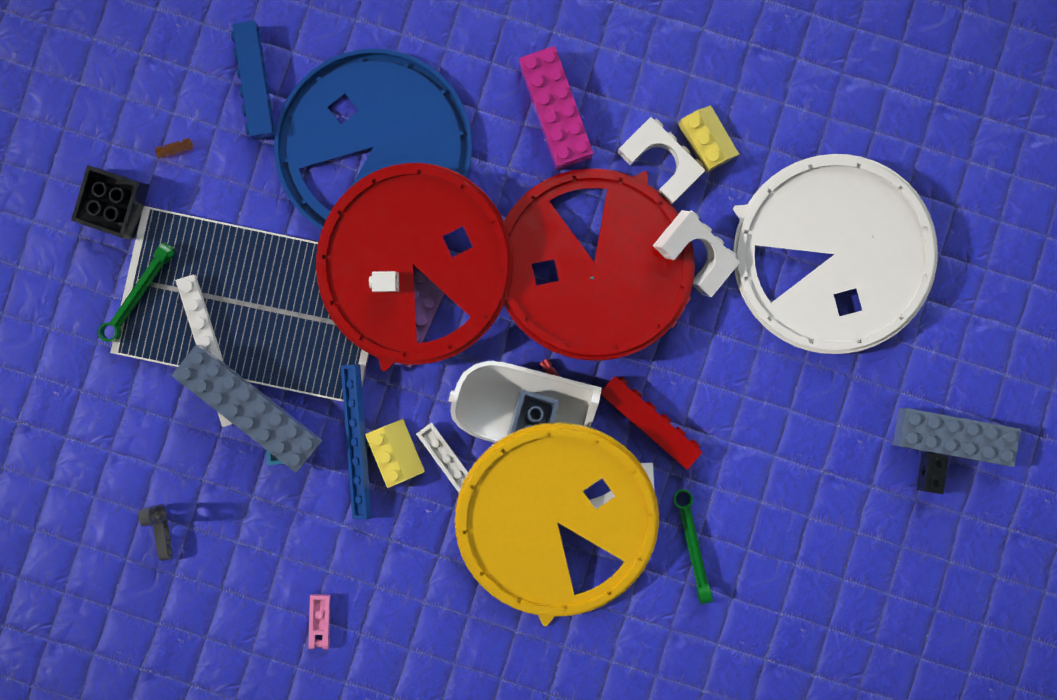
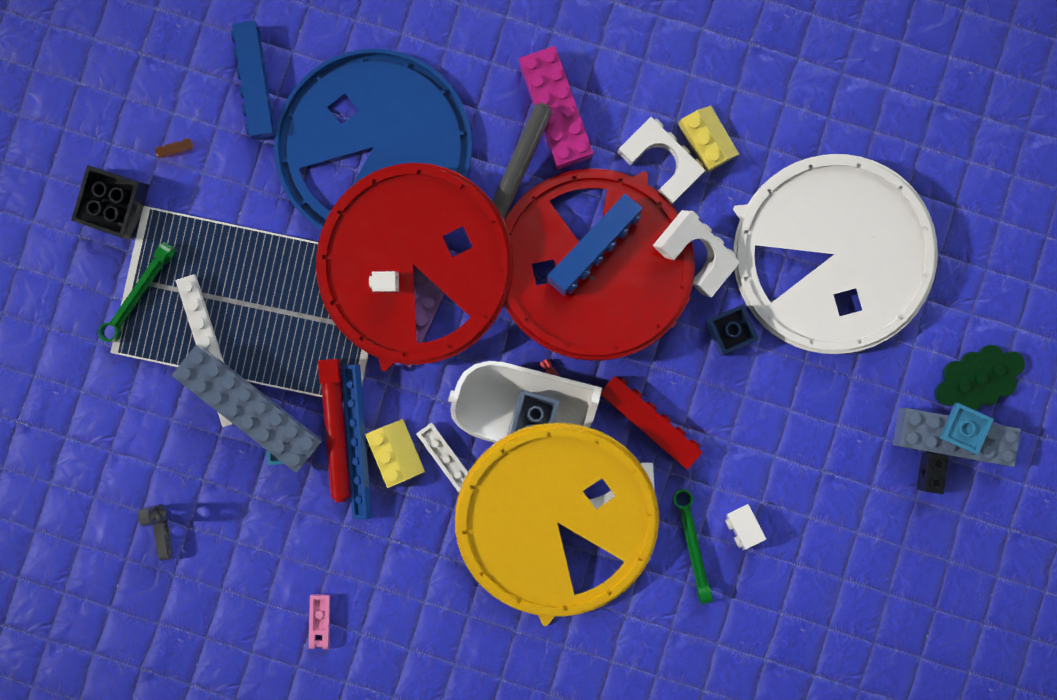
(330, 380): none -> red brick
(521, 158): none -> dark grey brick
(595, 245): none -> blue brick
(731, 330): none -> dark blue brick
(745, 527): none -> white brick
(966, 428): none -> dark azure plate
(980, 377): none -> dark green plate

